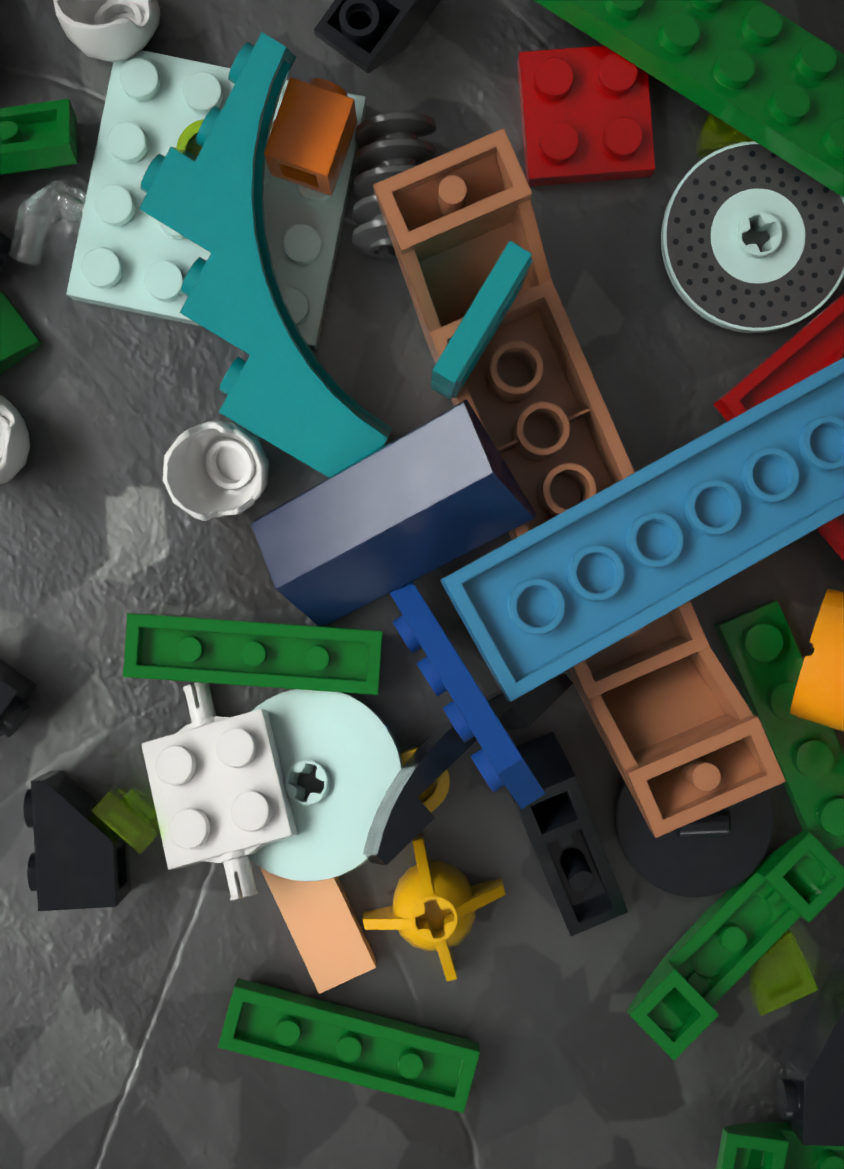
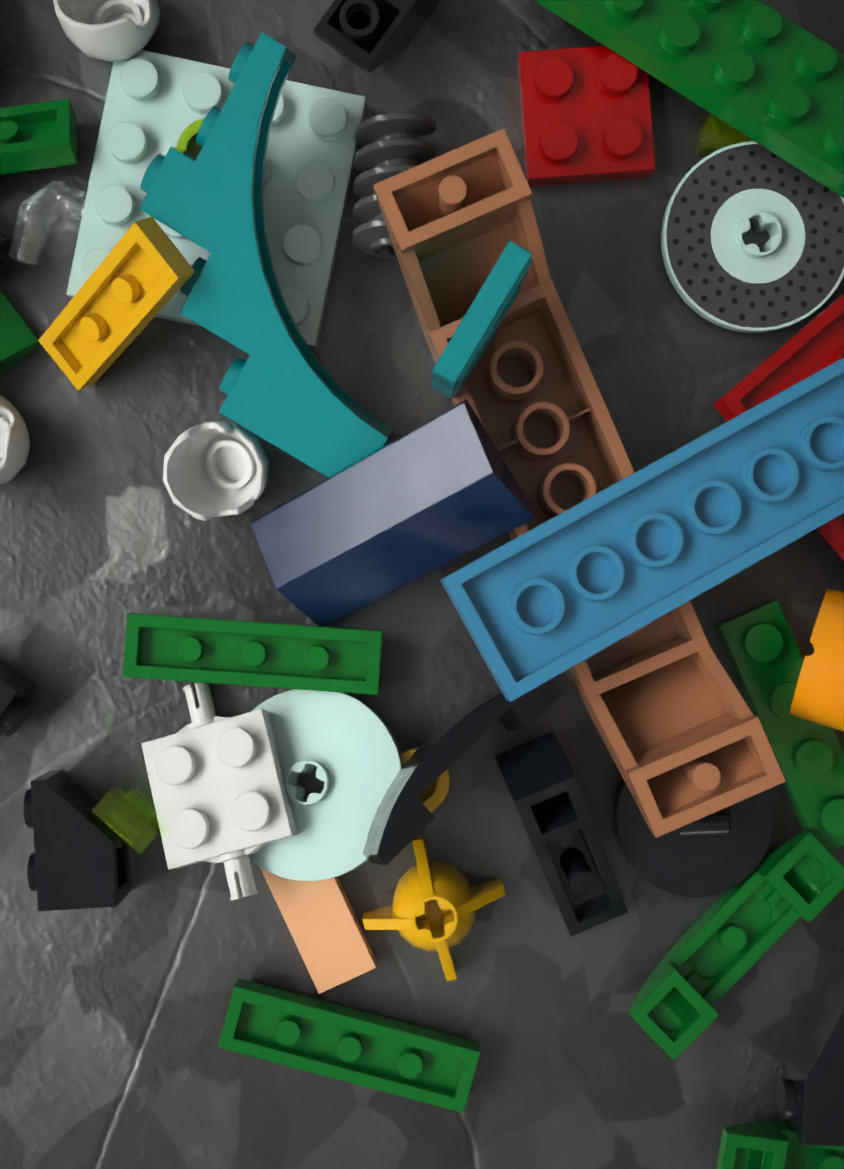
(116, 303): none -> yellow plate
(311, 134): orange brick -> none
(470, 710): blue plate -> none
(780, 976): clear neon green tile -> none

